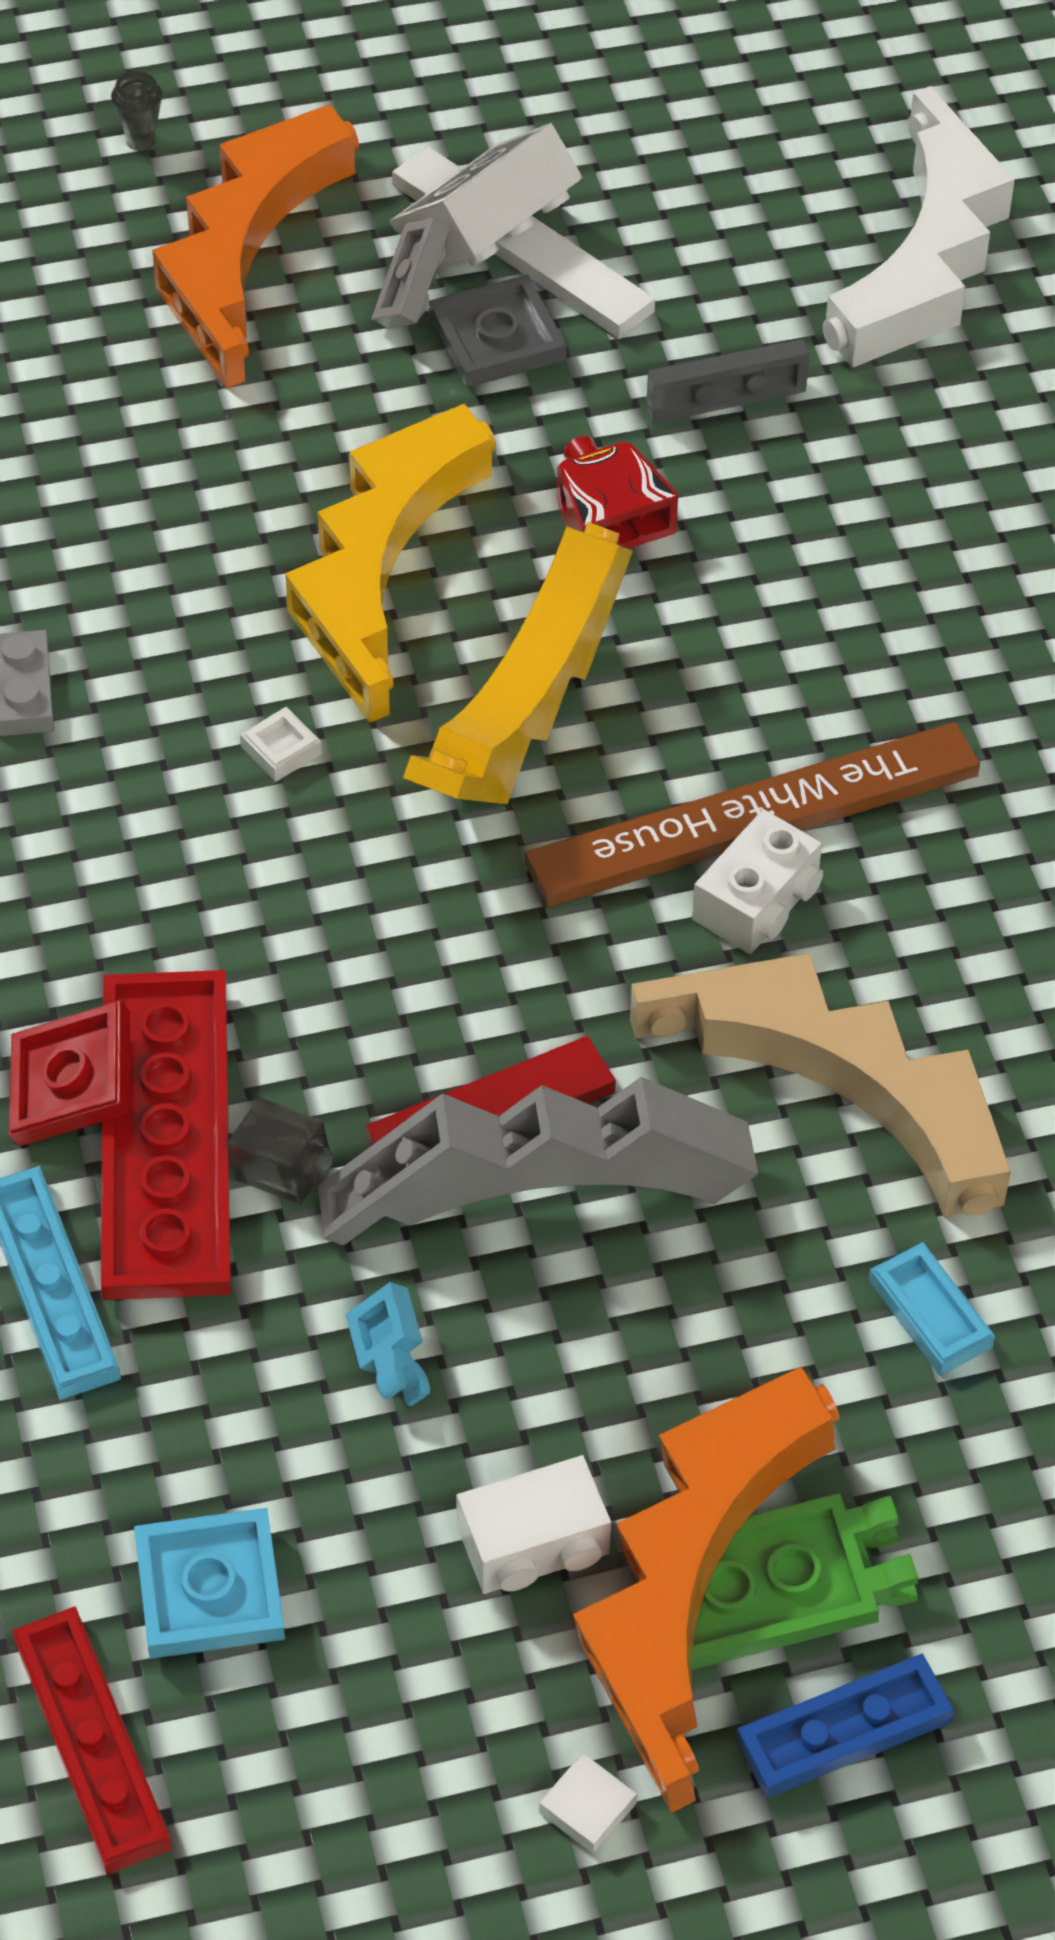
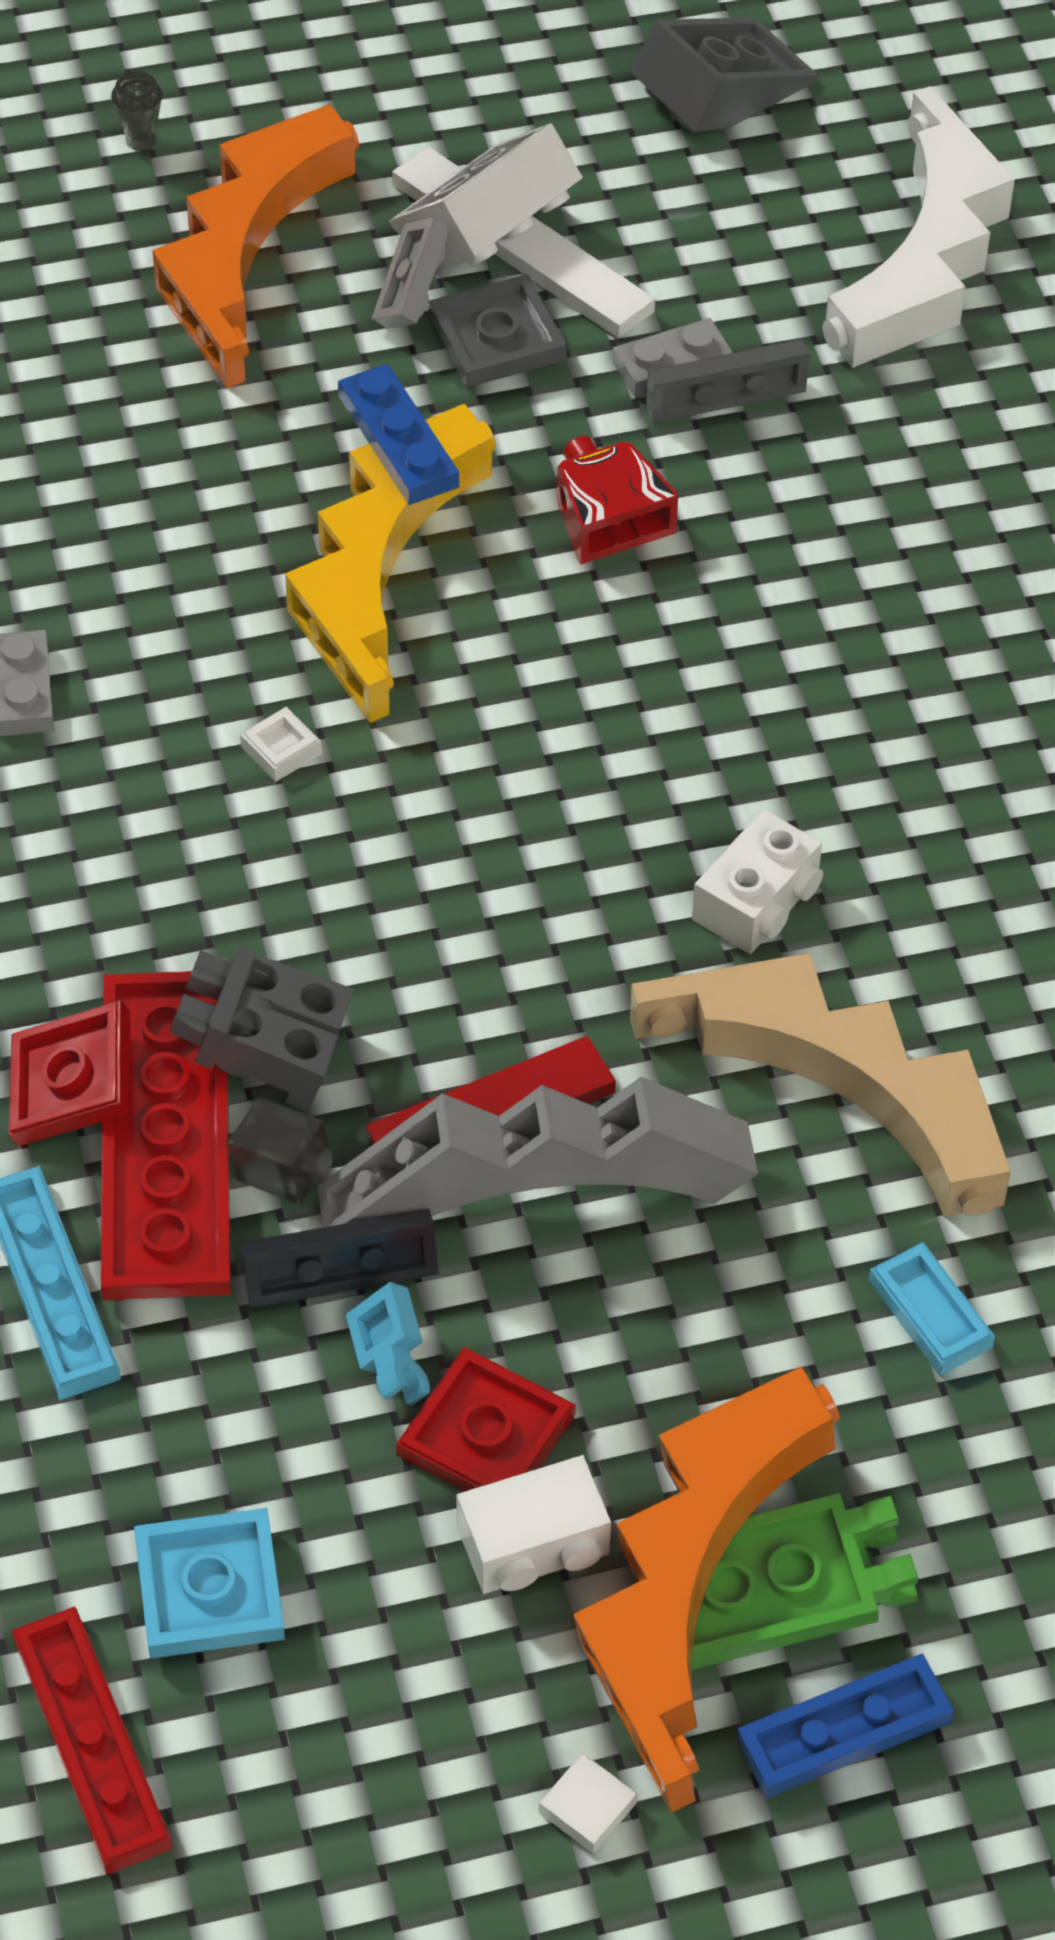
(265, 1021): none -> dark grey hips
(339, 1258): none -> black plate
(398, 434): none -> blue plate
(484, 1424): none -> red tile
(487, 742): yellow arch -> none
(667, 348): none -> light grey plate
(712, 823): dark orange tile -> none
(718, 70): none -> dark grey slope

